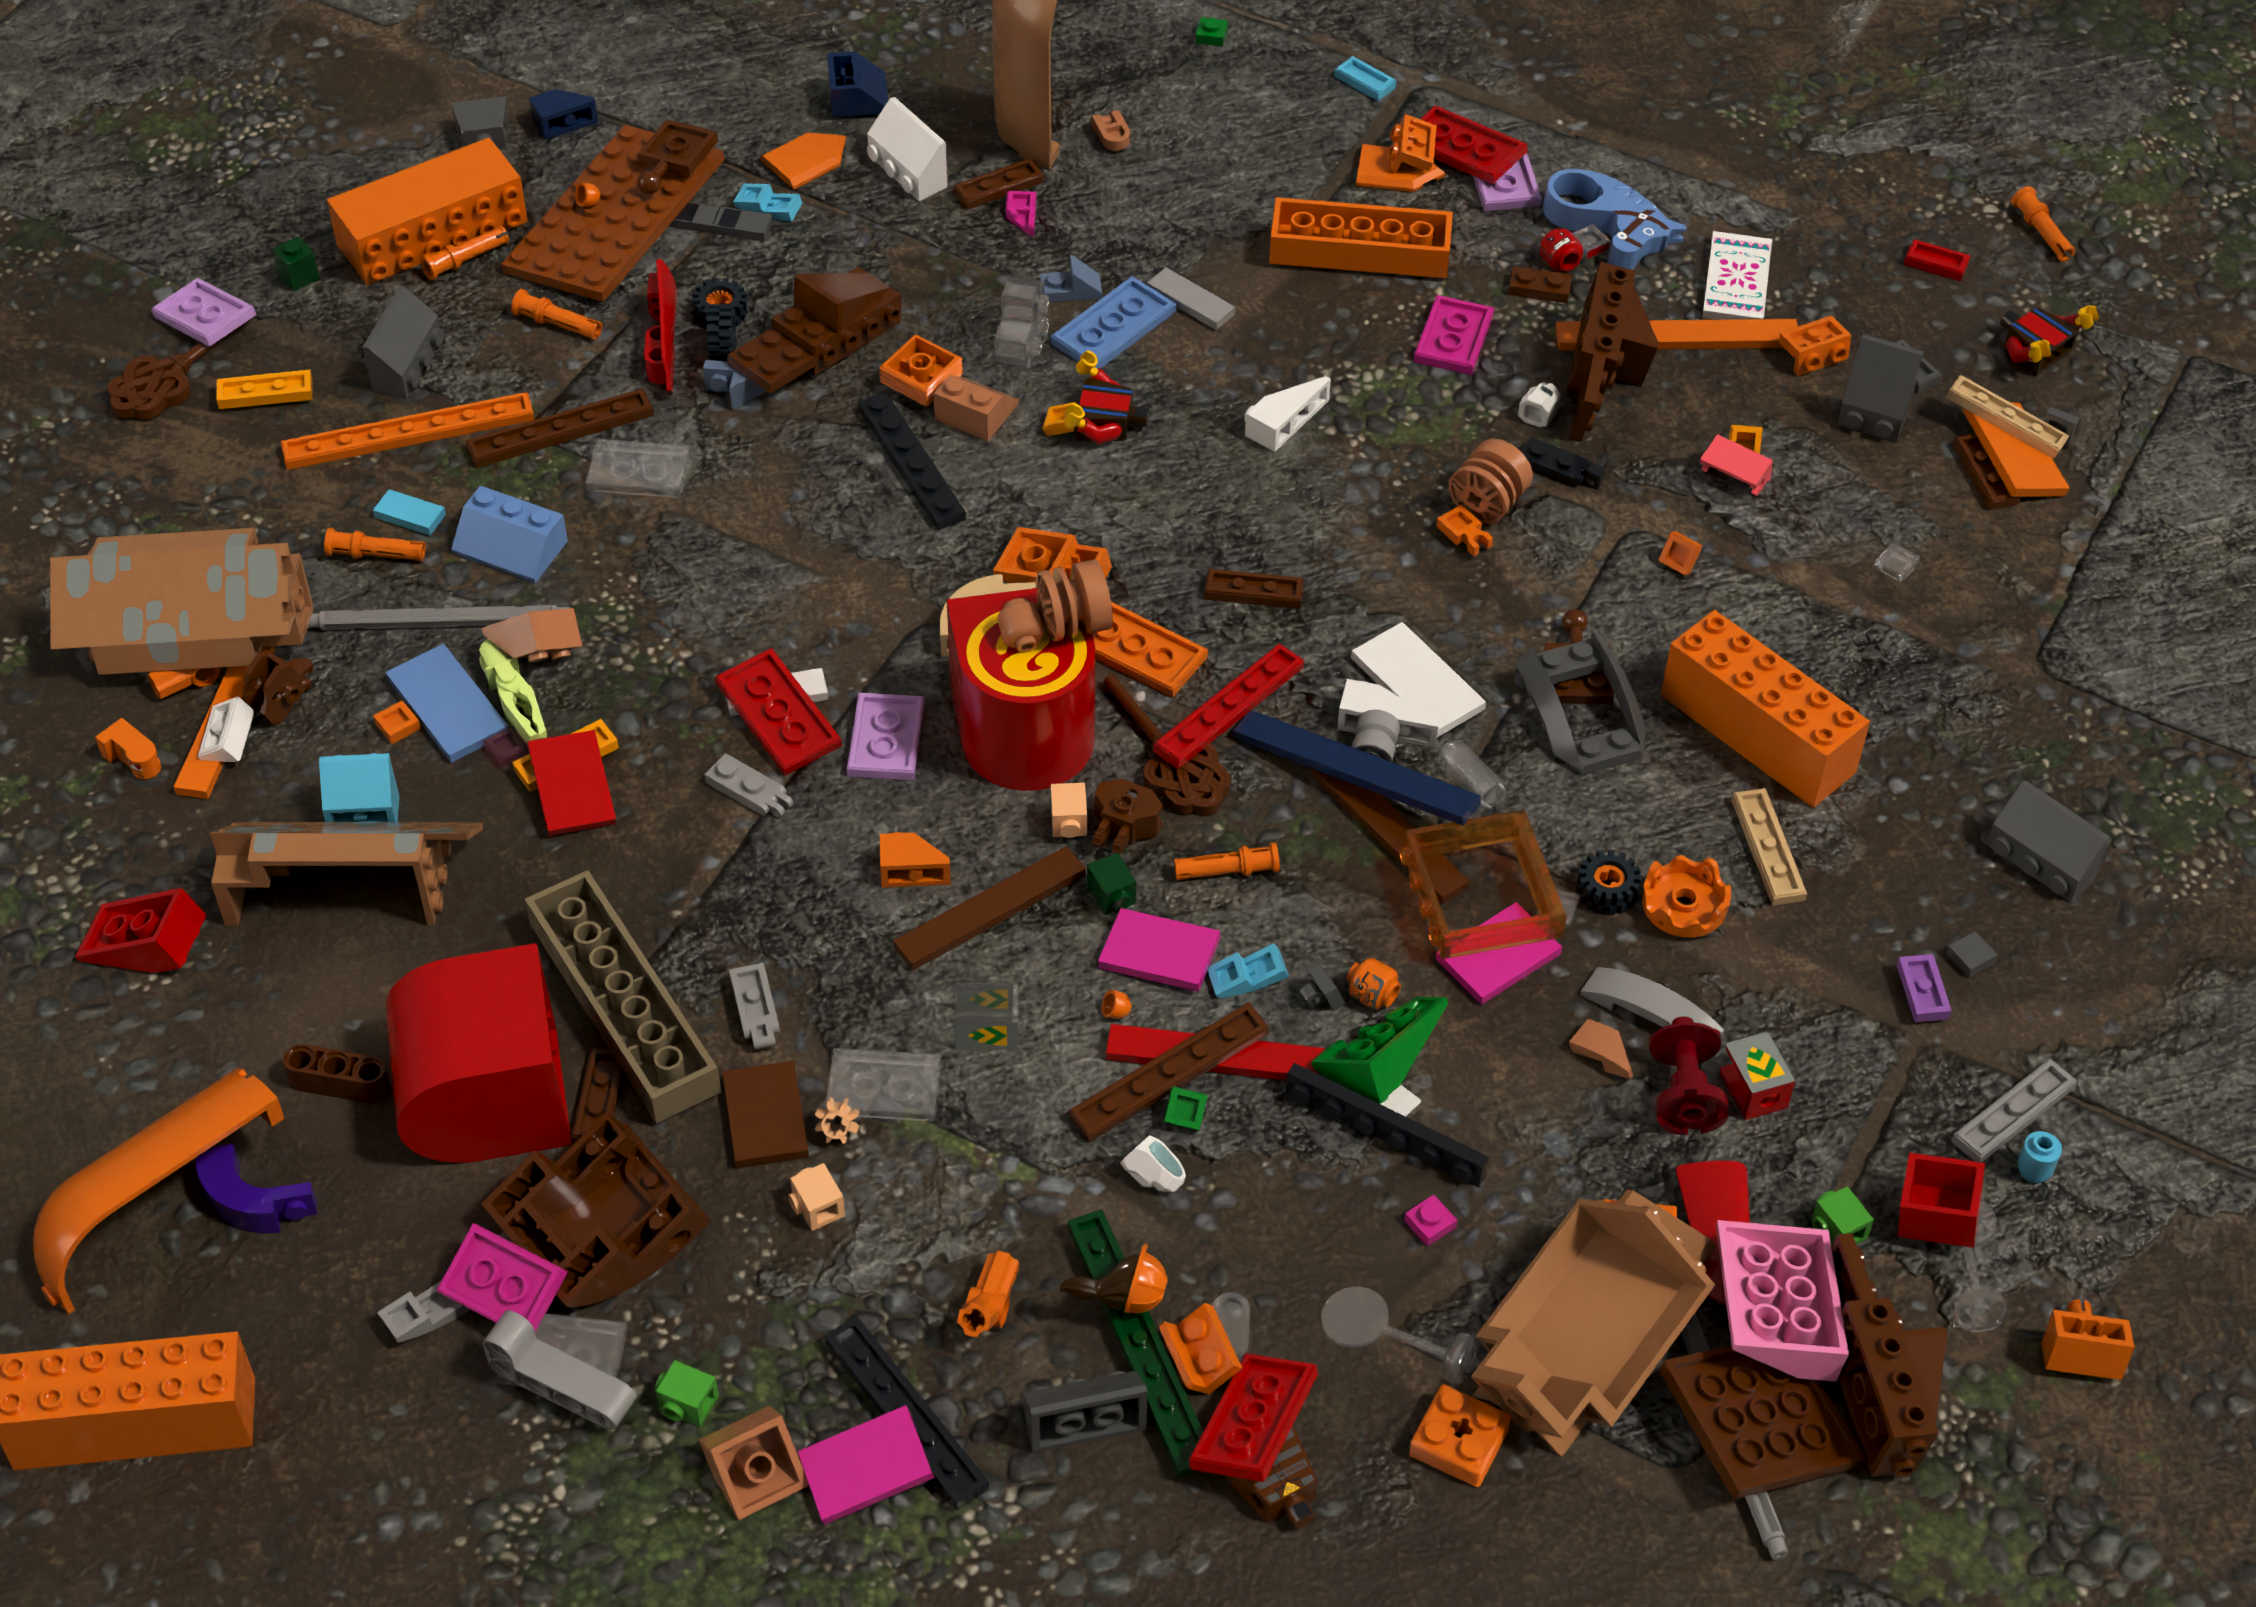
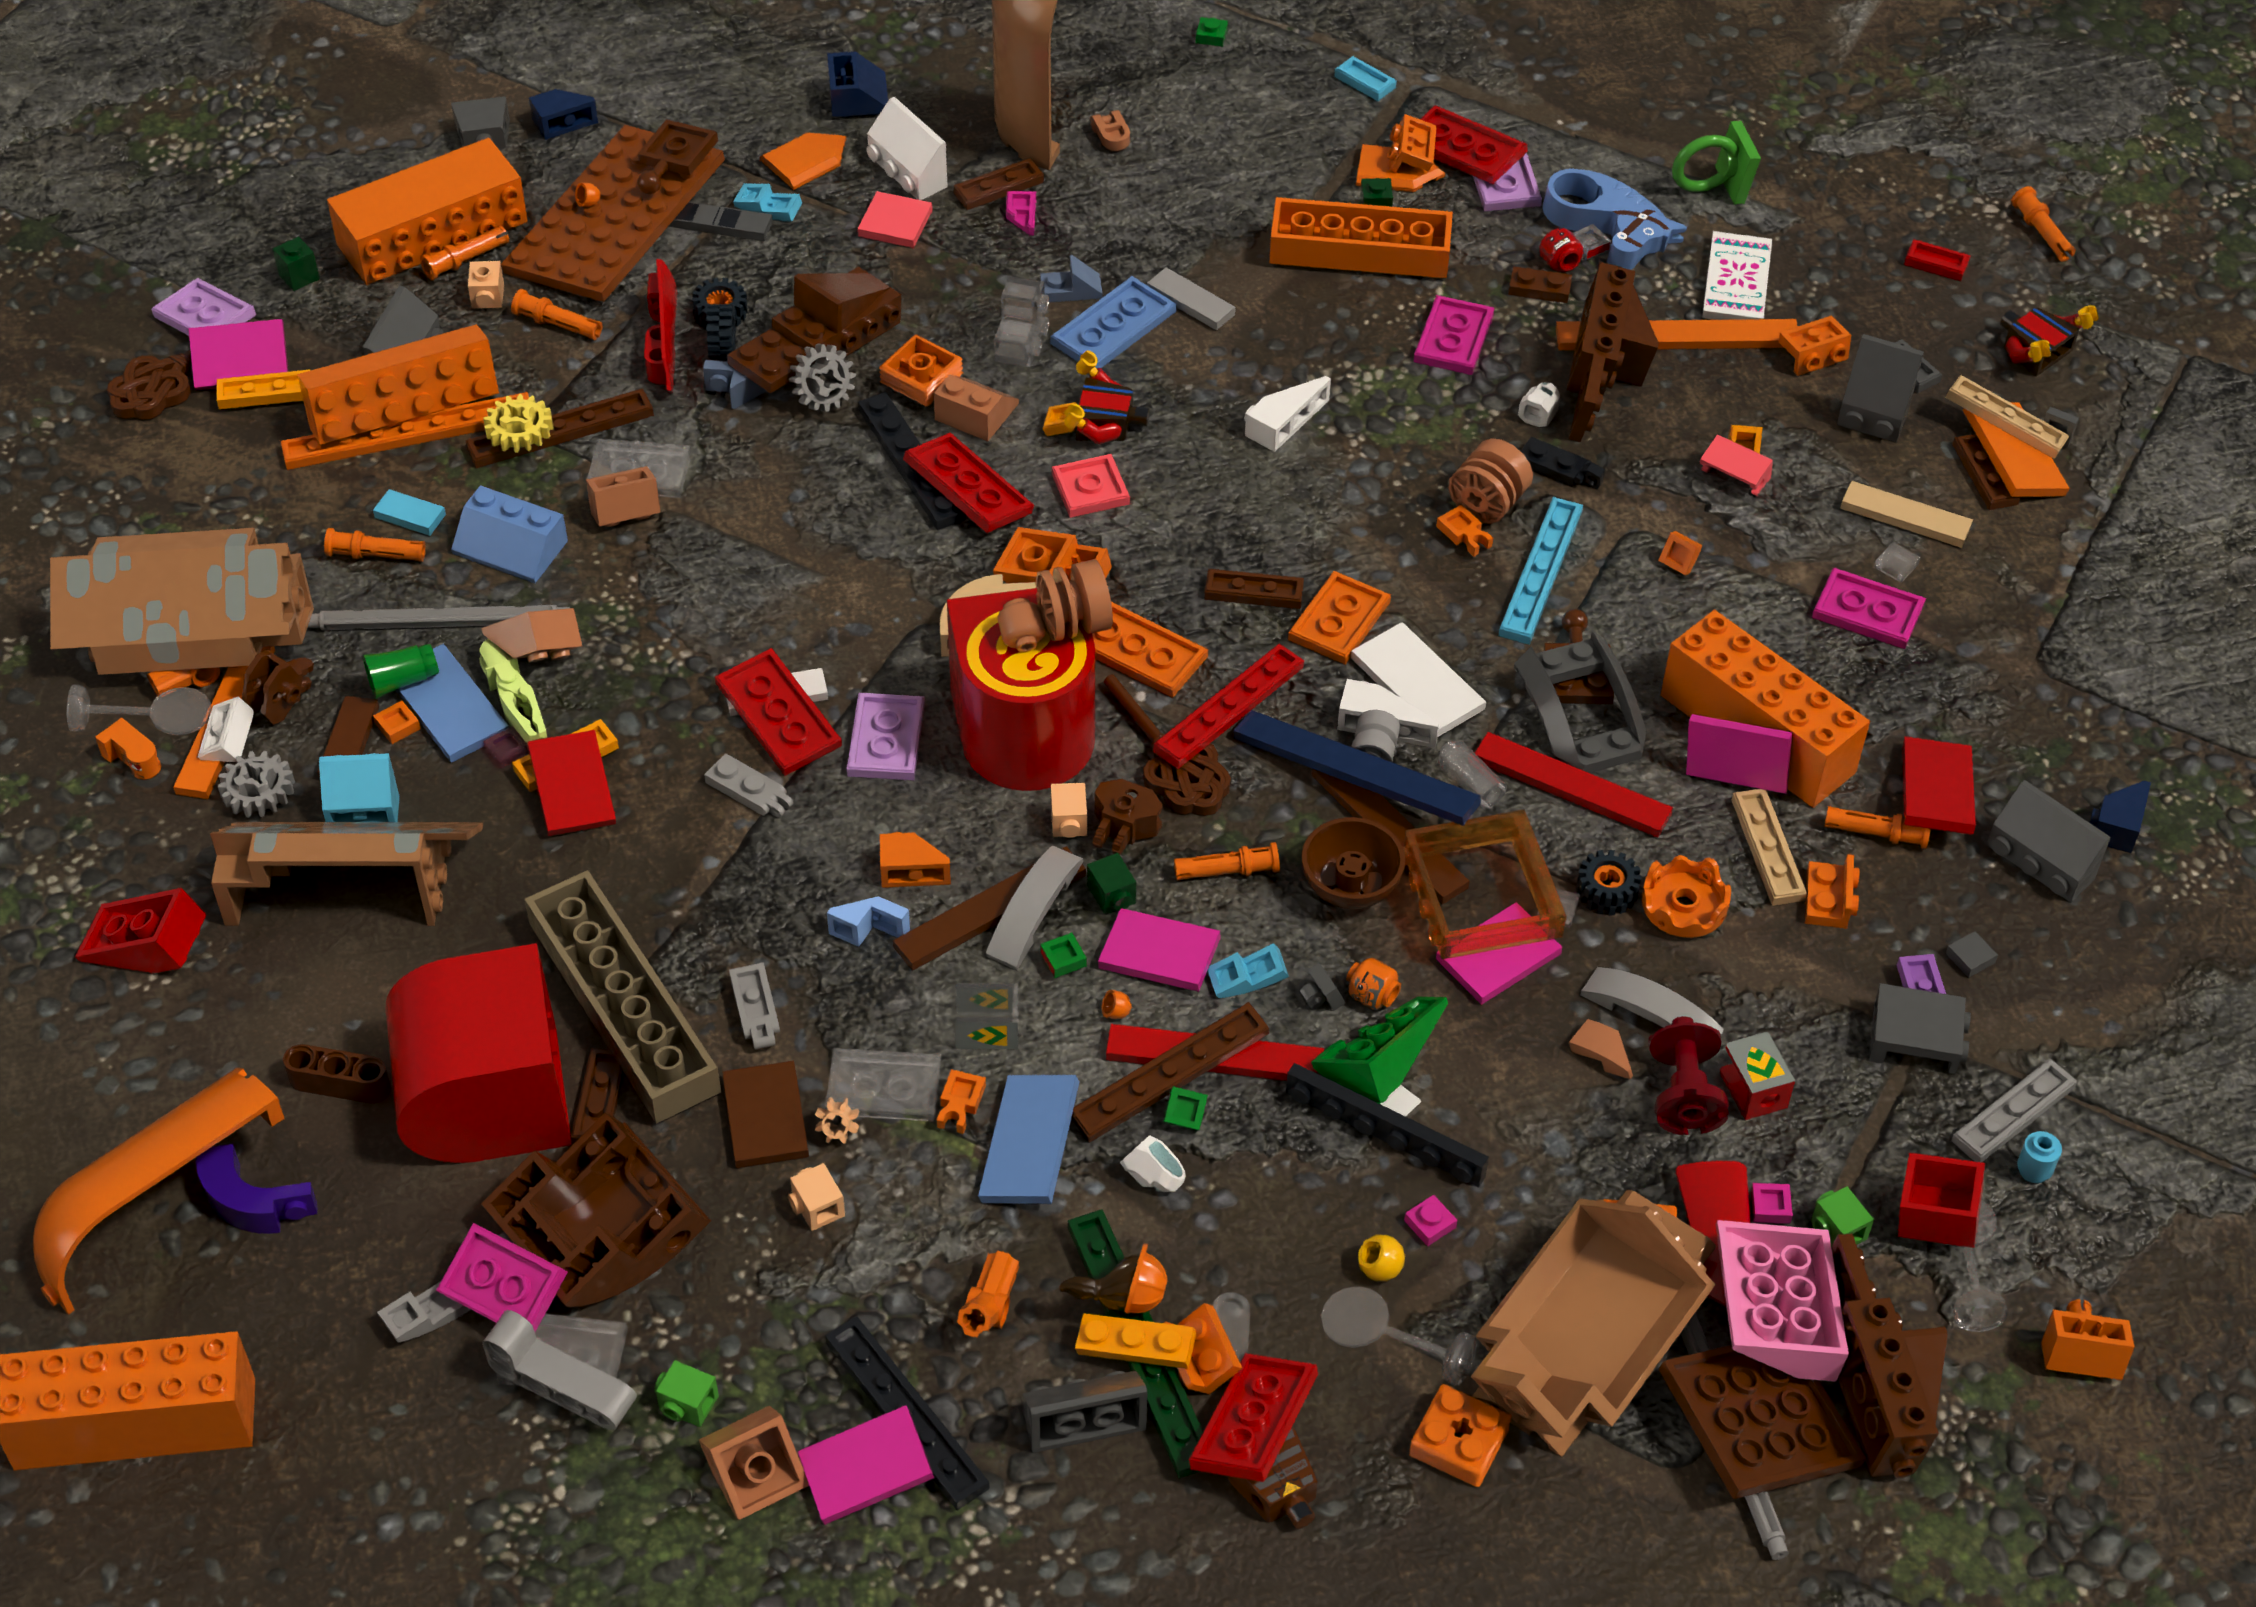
(172, 712): none -> clear piece
(237, 351): none -> dark pink tile
(256, 784): none -> light grey gear
(352, 727): none -> reddish brown tile
(398, 384): none -> orange brick
(399, 668): none -> green plant
(485, 284): none -> light nougat brick
(518, 423): none -> light yellow gear
(623, 496): none -> nougat brick
(826, 363): none -> light grey gear
(855, 920): none -> light blue slope
(895, 219): none -> coral tile
(960, 1096): none -> orange plate
(968, 482): none -> red tile
(1029, 1139): none -> medium blue tile
(1030, 904): none -> light grey slope
(1063, 955): none -> green plate
(1090, 485): none -> coral tile
(1135, 1341): none -> light orange plate
(1339, 617): none -> orange tile
(1353, 862): none -> reddish brown piece
(1376, 192): none -> dark green brick
(1381, 1257): none -> yellow piece
(1540, 570): none -> medium azure tile
(1574, 784): none -> red tile
(1735, 163): none -> bright green tile
(1738, 753): none -> dark pink tile
(1771, 1203): none -> dark pink plate
(1831, 893): none -> orange bracket
(1868, 608): none -> dark pink tile
(1877, 825): none -> orange pin
(1906, 514): none -> tan tile
(1919, 1025): none -> dark grey panel
(1938, 785): none -> red tile
(2122, 815): none -> dark blue slope

